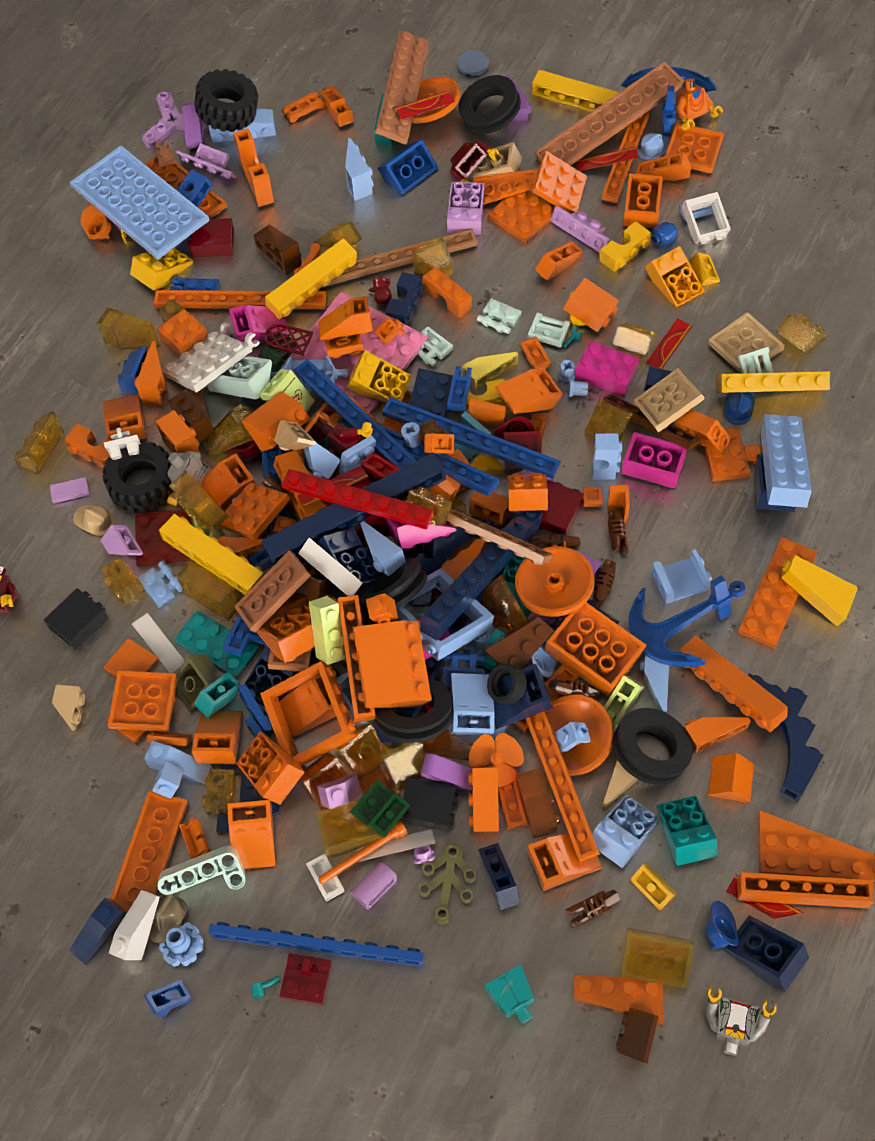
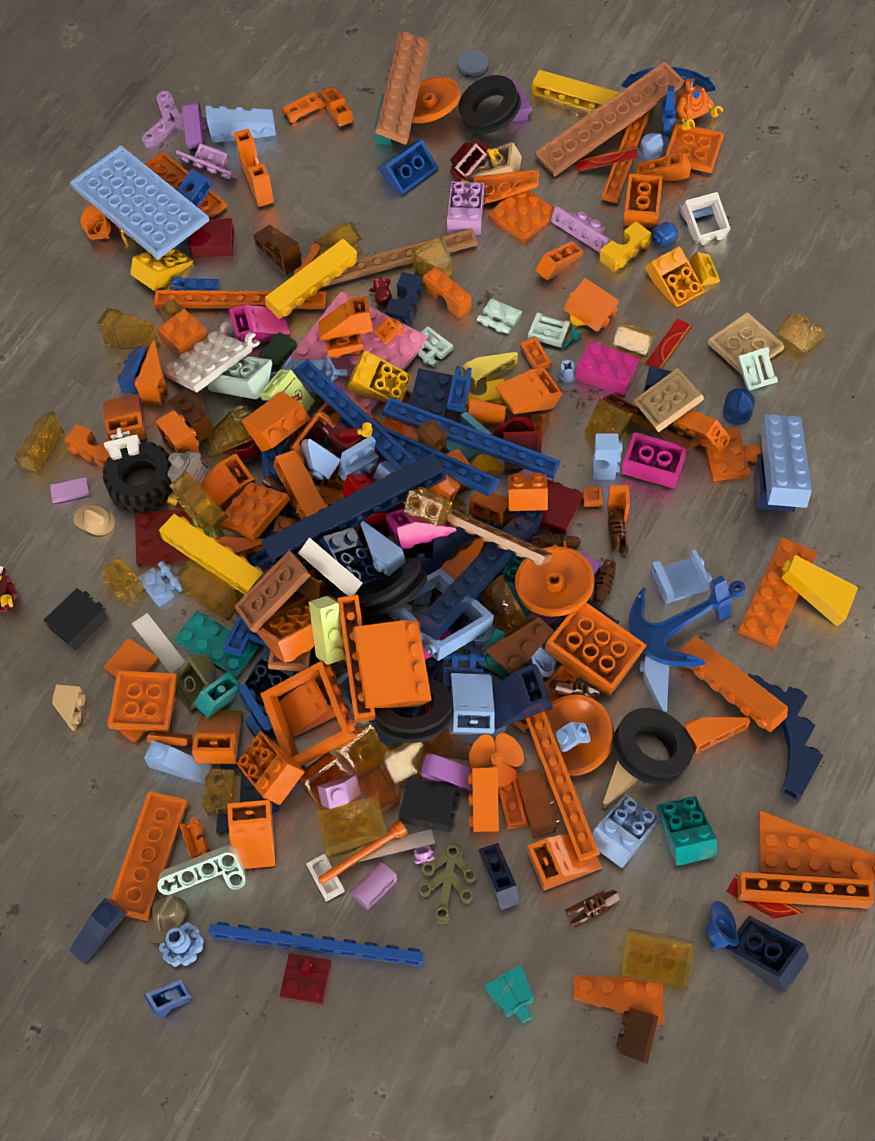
(120, 541): lavender slope -> none
(134, 930): white slope -> none
(164, 154): nougat plate -> none
(168, 780): light blue brick -> none
(229, 86): black tyre -> none
(257, 988): teal hand -> none
(289, 328): dark red window -> none
(292, 436): tan slope -> none
(348, 478): red sticker -> none
(357, 173): light blue slope -> none
(358, 499): red plate -> none
(378, 466): red plate -> none
(380, 809): dark green slope -> none
(382, 608): orange brick -> none
(411, 432): light blue bush -> none
(424, 105): red sticker -> none
(439, 443): orange slope -> none
(518, 684): black tyre -> none
(559, 183): orange plate -> none
(573, 388): light blue bush -> none
(623, 699): yellowish green slope -> none
(653, 886): yellow slope -> none
(731, 777): orange slope -> none
(736, 1021): torso -> none
(772, 382): yellow brick -> none

